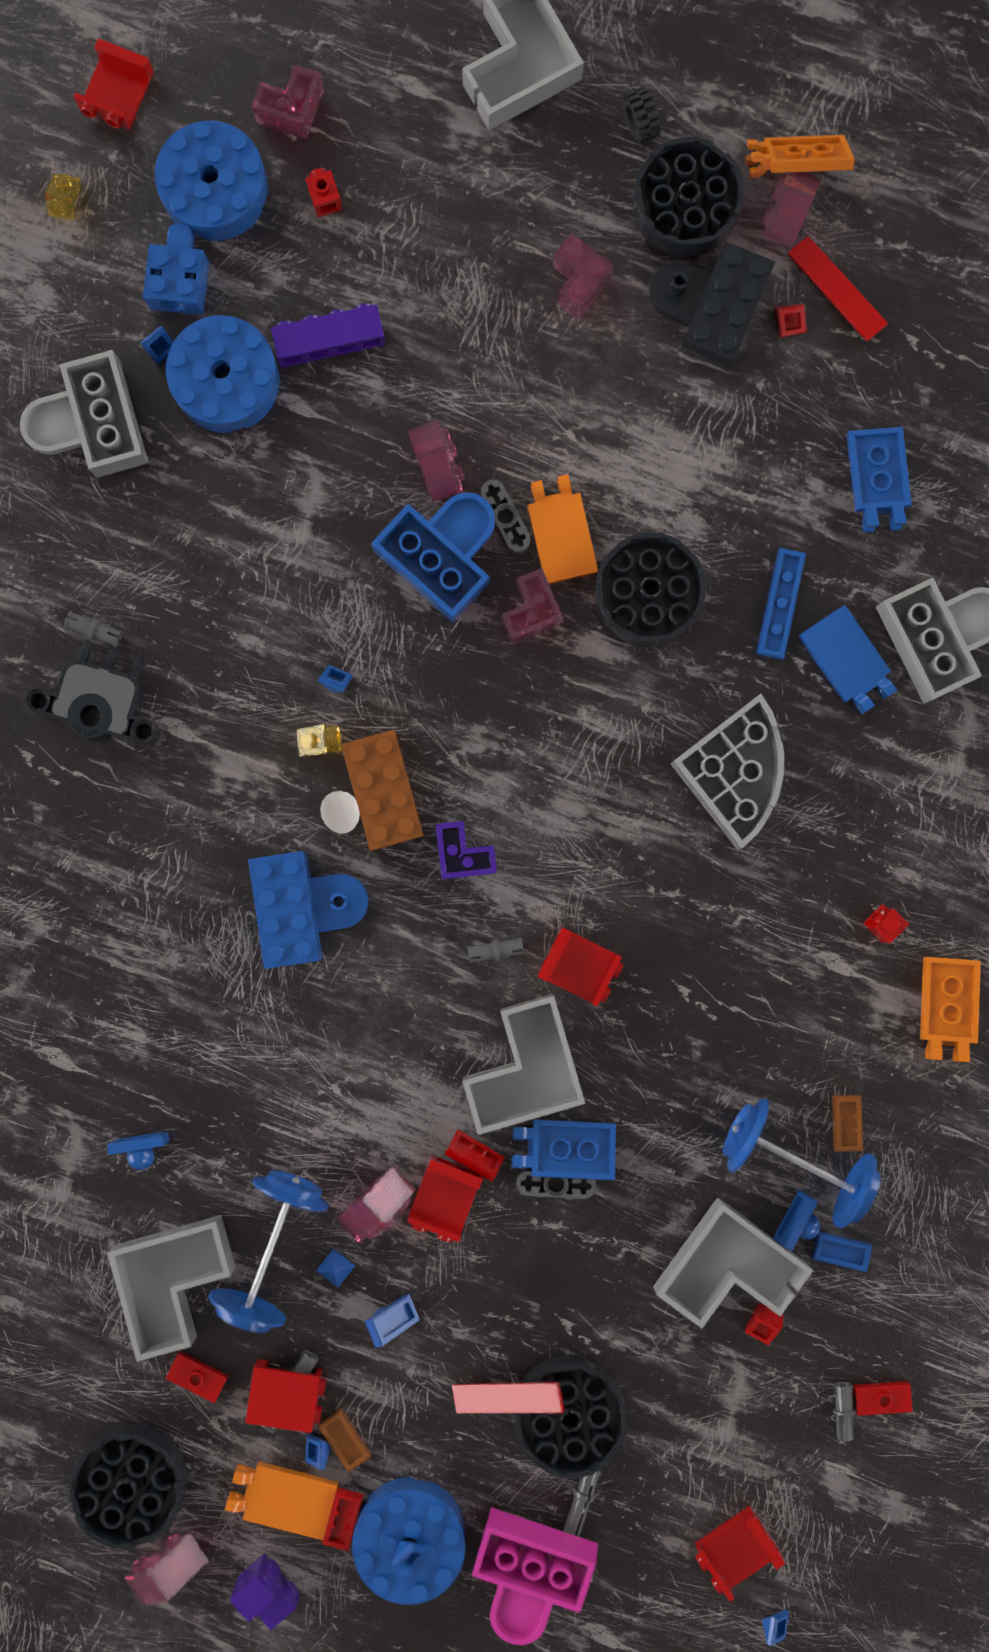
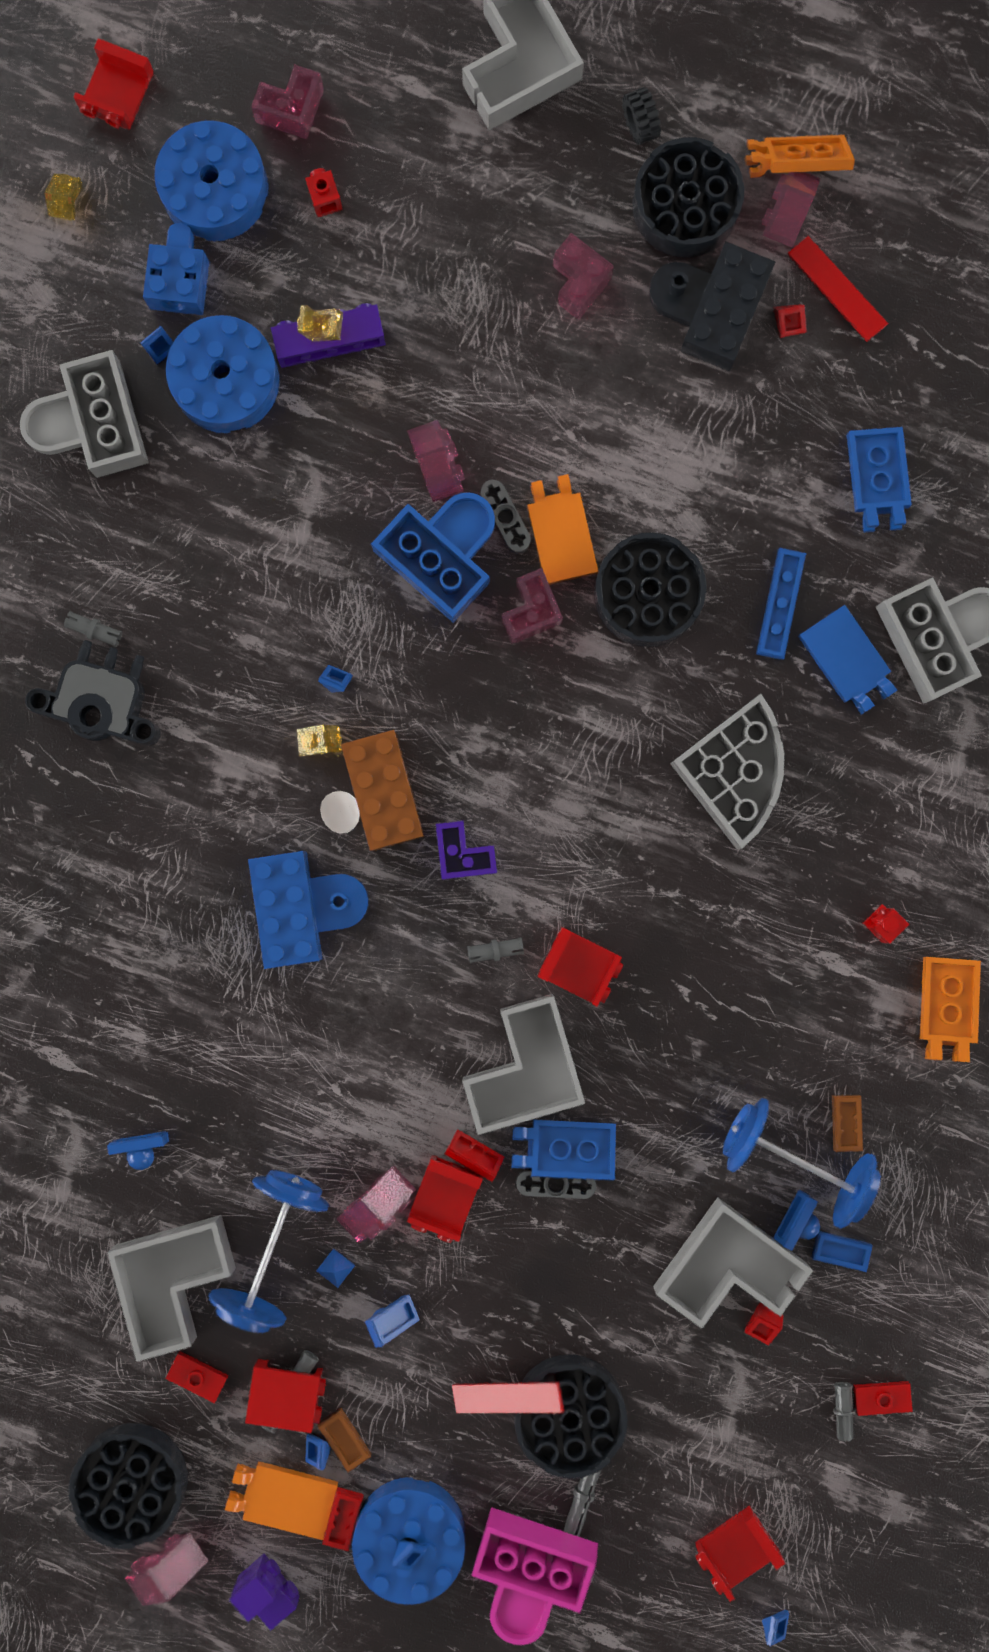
(320, 324): none -> clear yellow bracket

